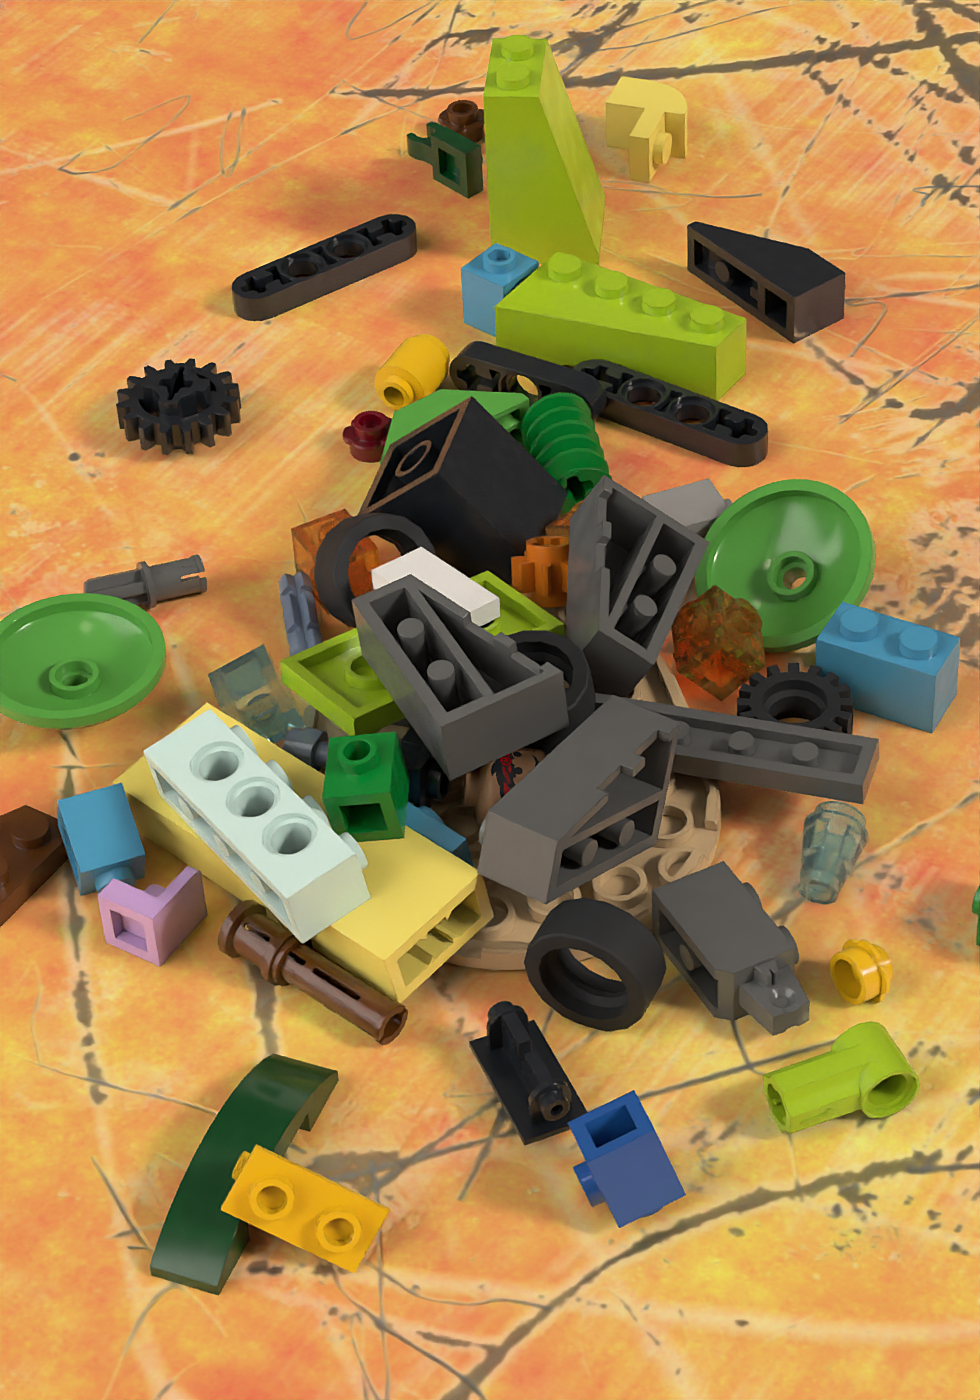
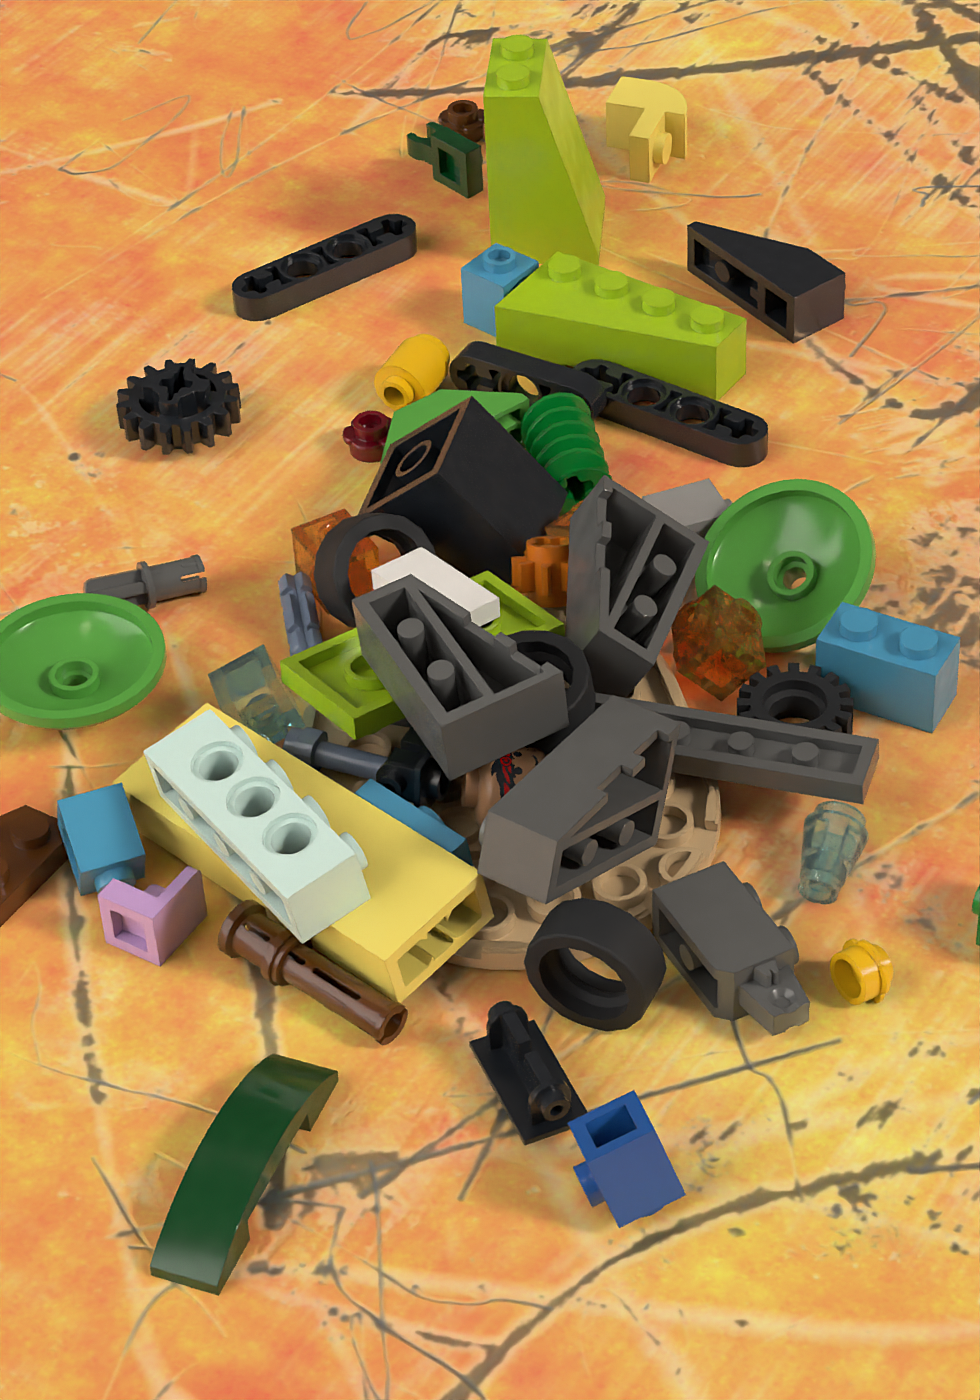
(303, 1208): yellow hinge -> none
(366, 786): green brick -> none
(858, 1073): lime piece -> none

